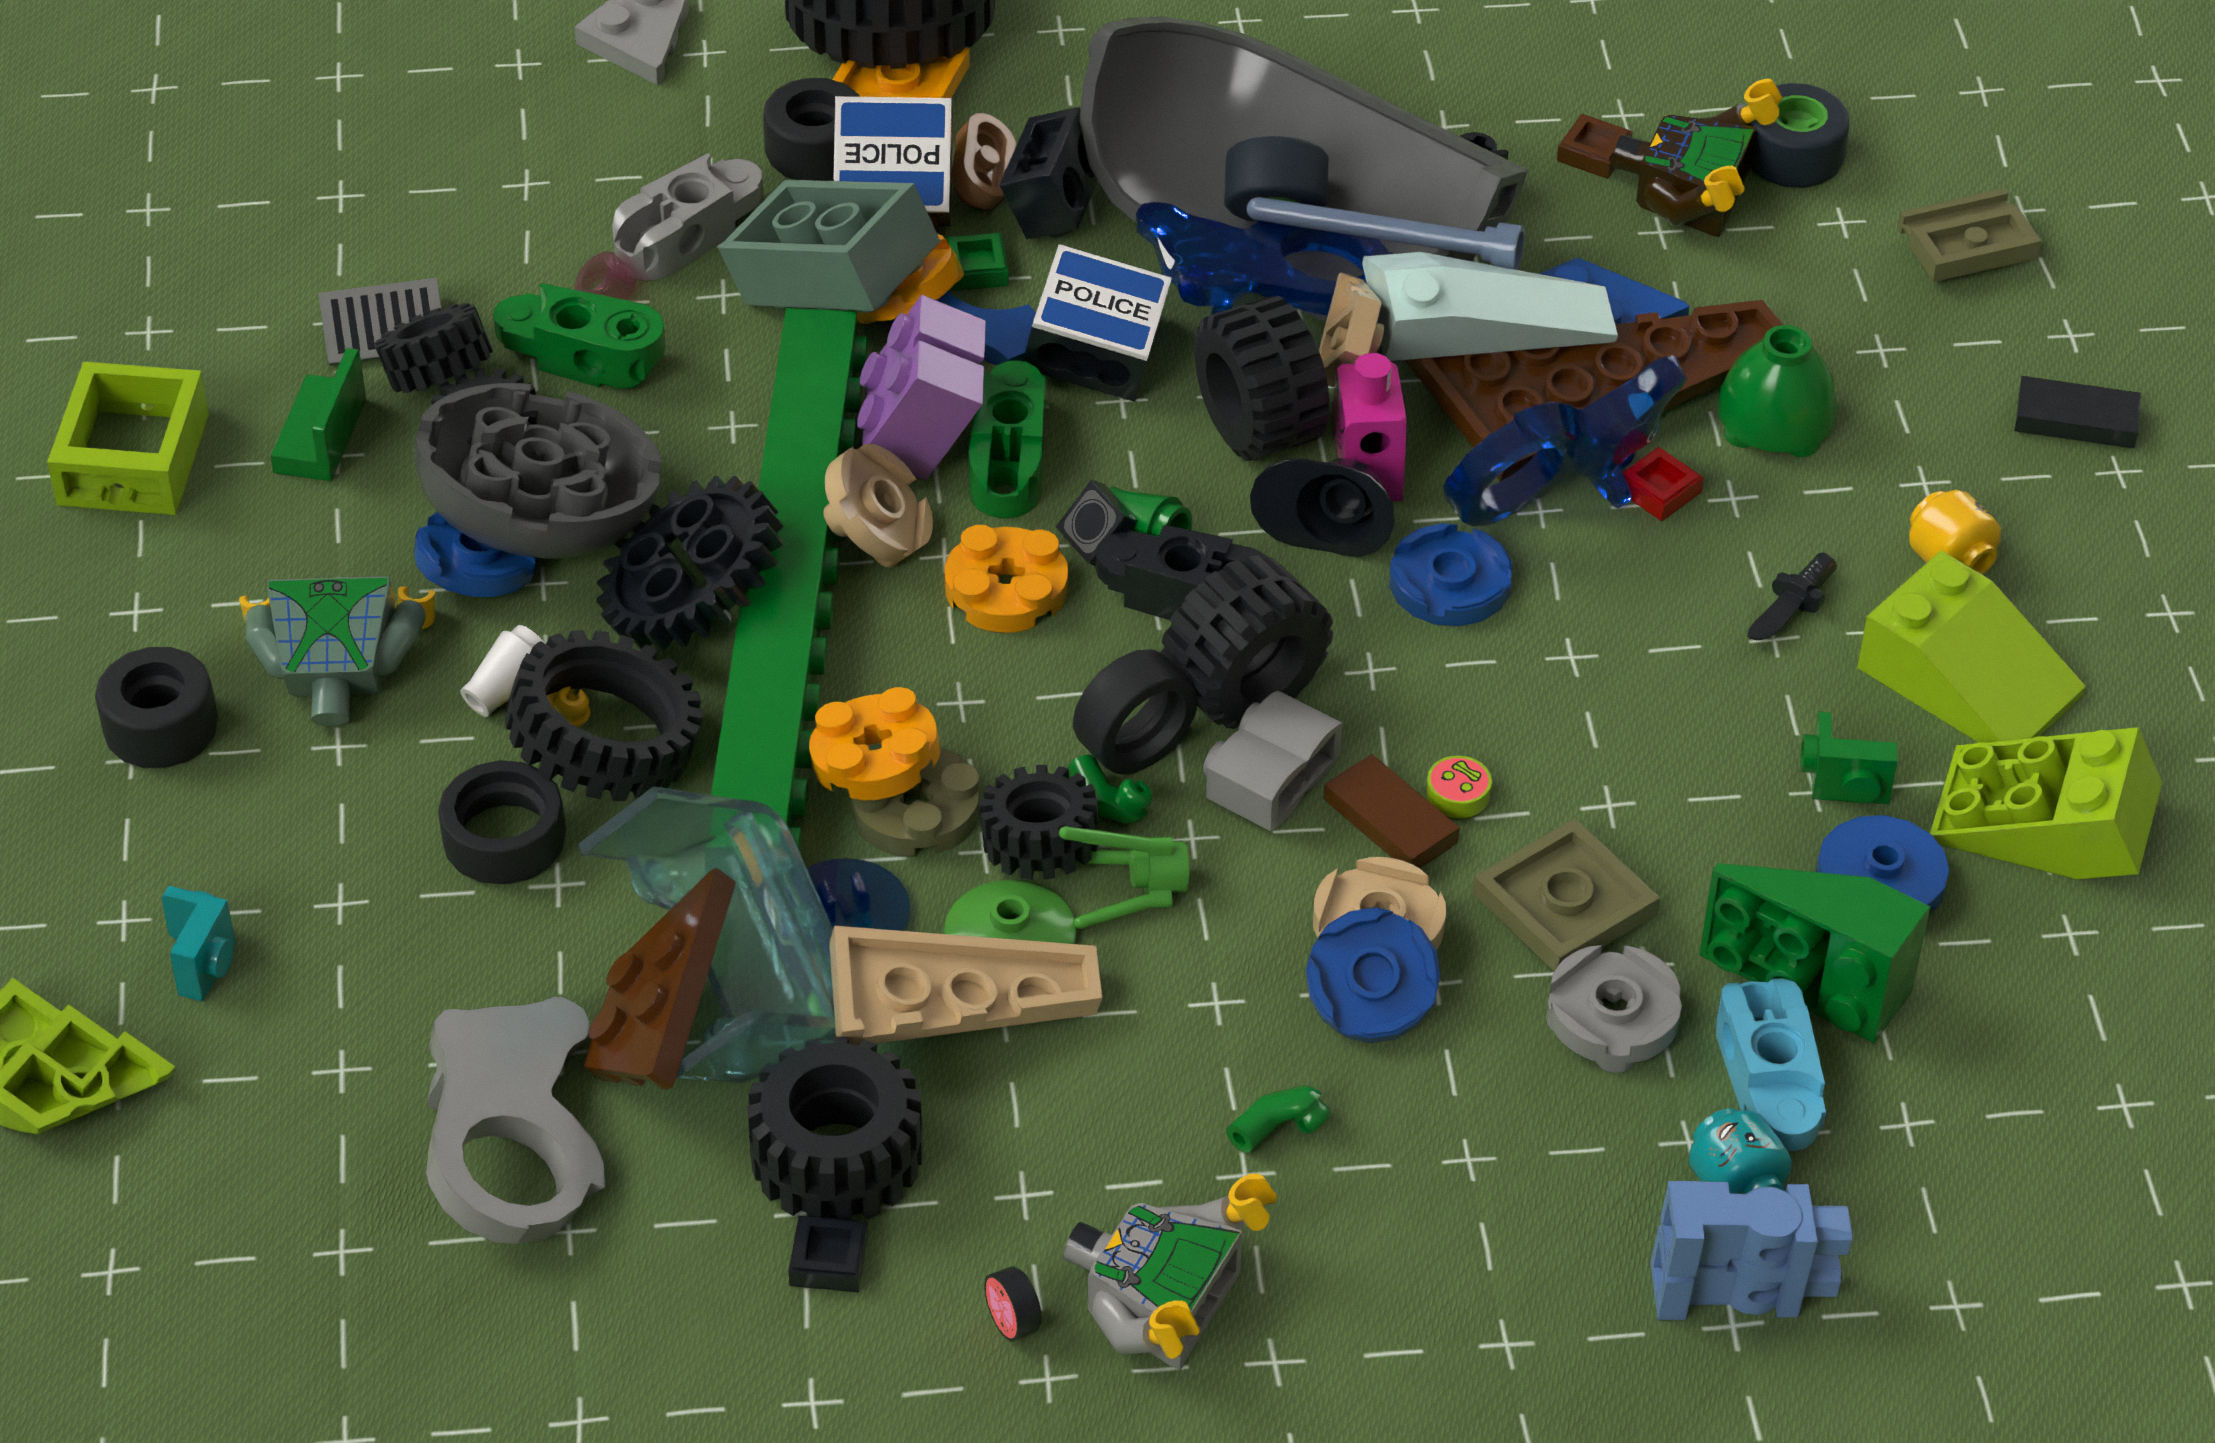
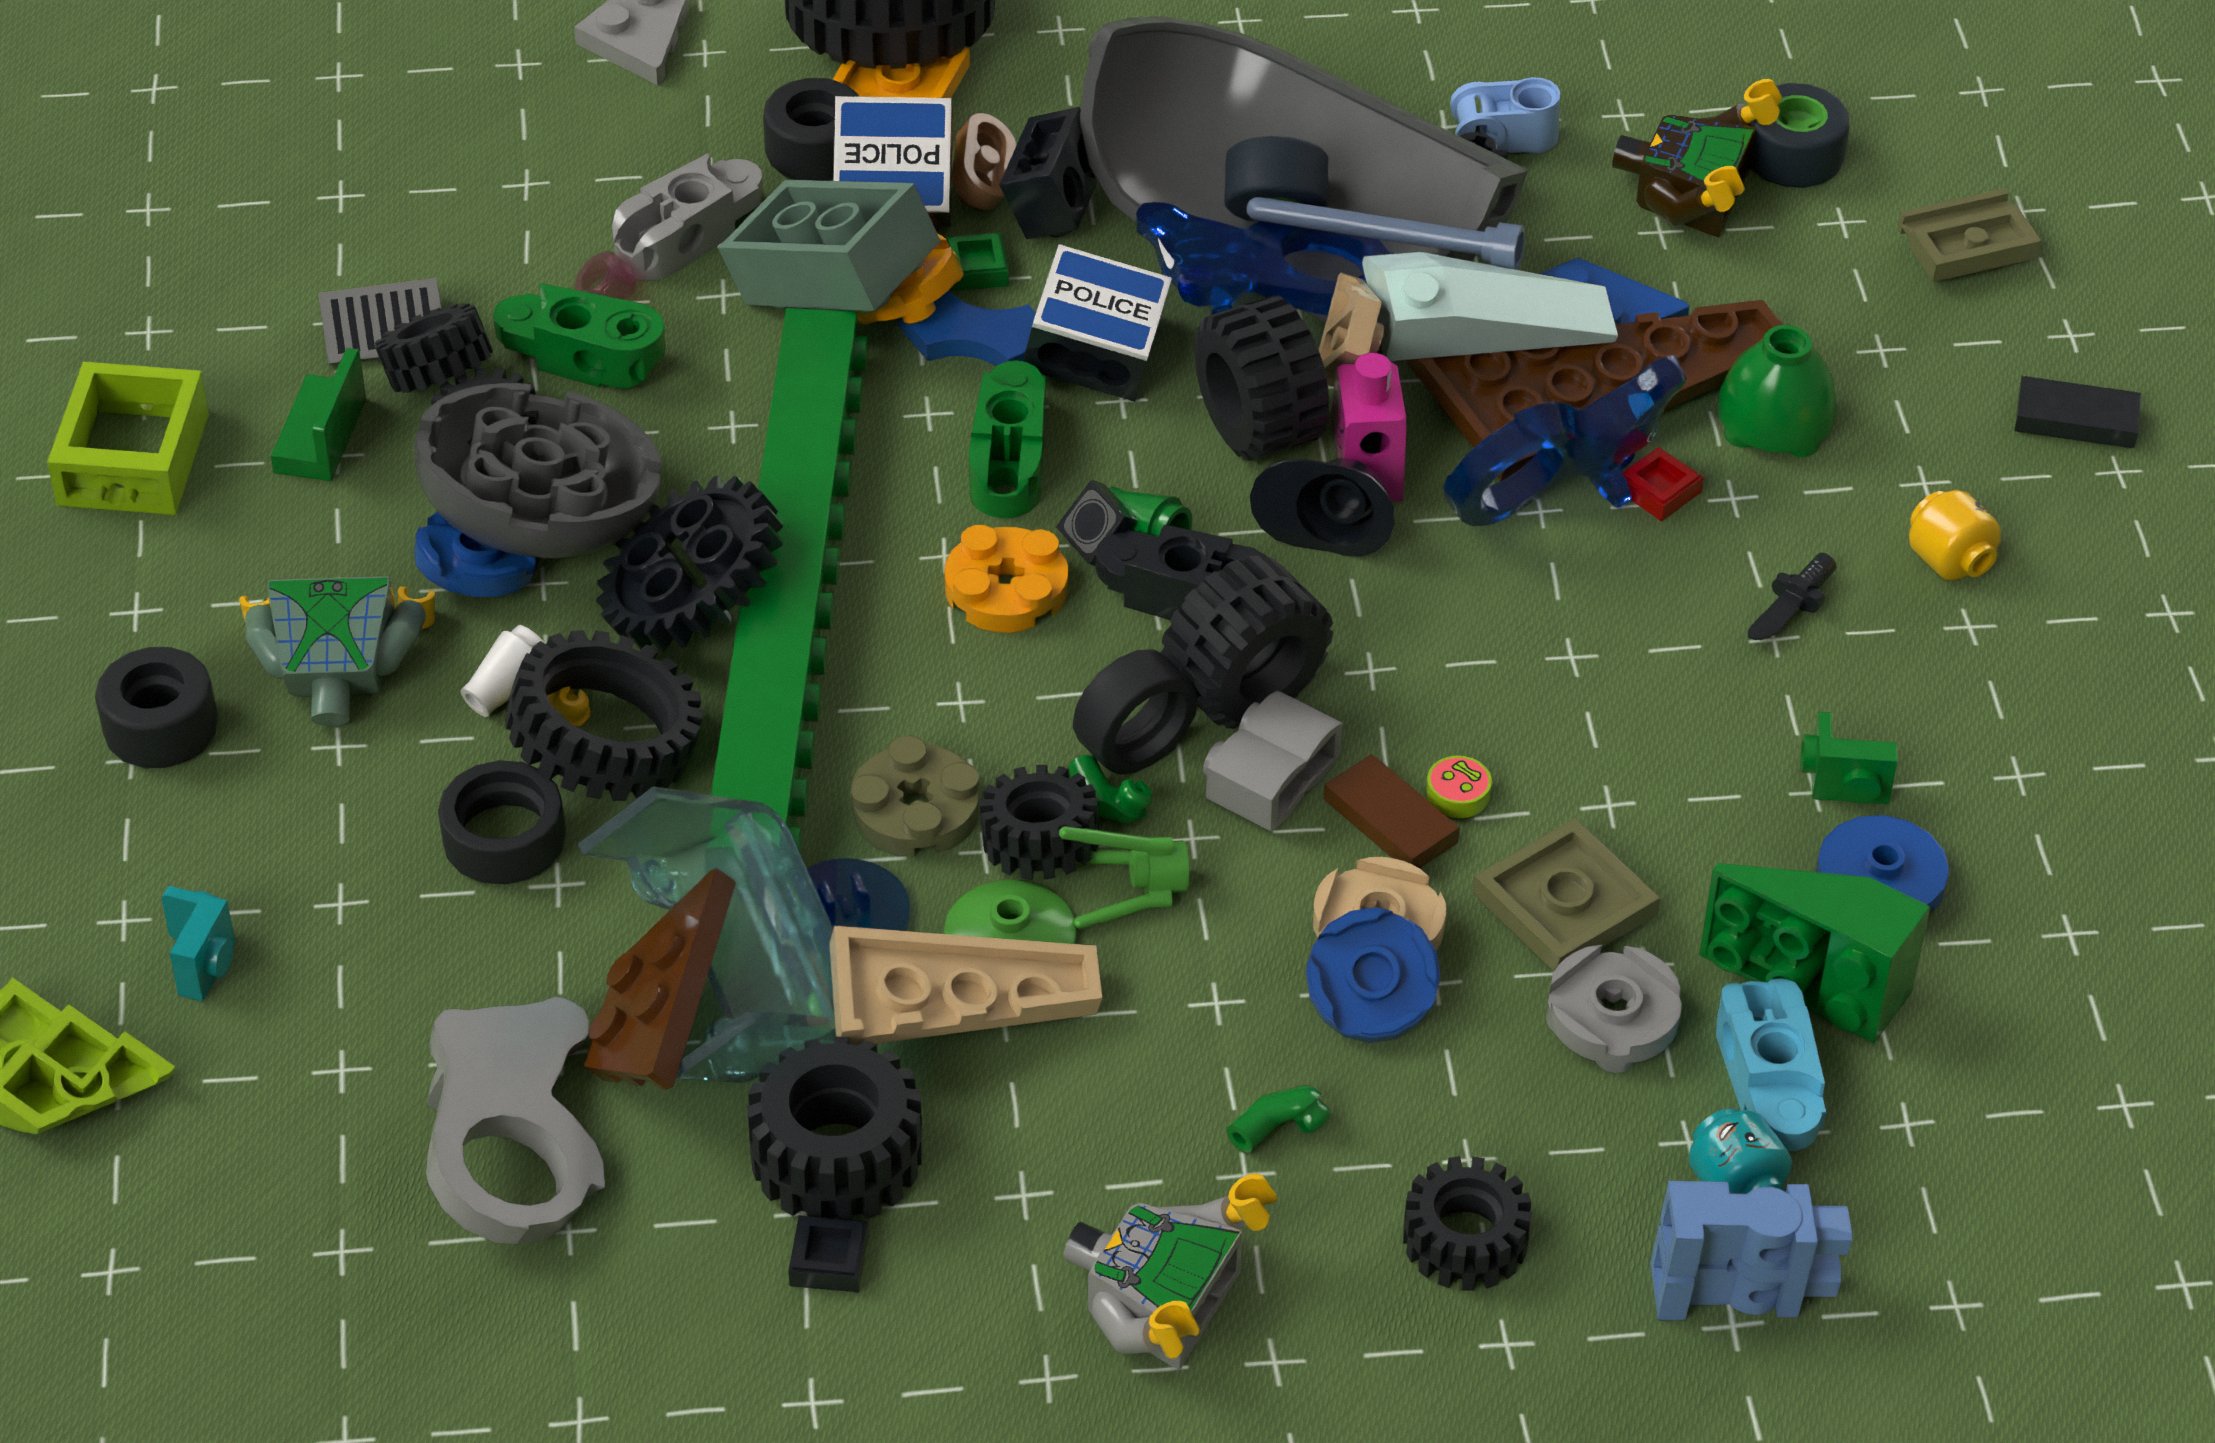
(847, 729): light orange plate -> none
(875, 504): tan plate -> none
(924, 384): medium lavender piece -> none
(1012, 1303): black tile -> none
(1450, 575): blue tile -> none
(1466, 1254): none -> black tyre
(1513, 113): none -> light blue piece
(1591, 145): reddish brown tile -> none
(1967, 655): lime slope -> none
(2053, 802): lime slope -> none

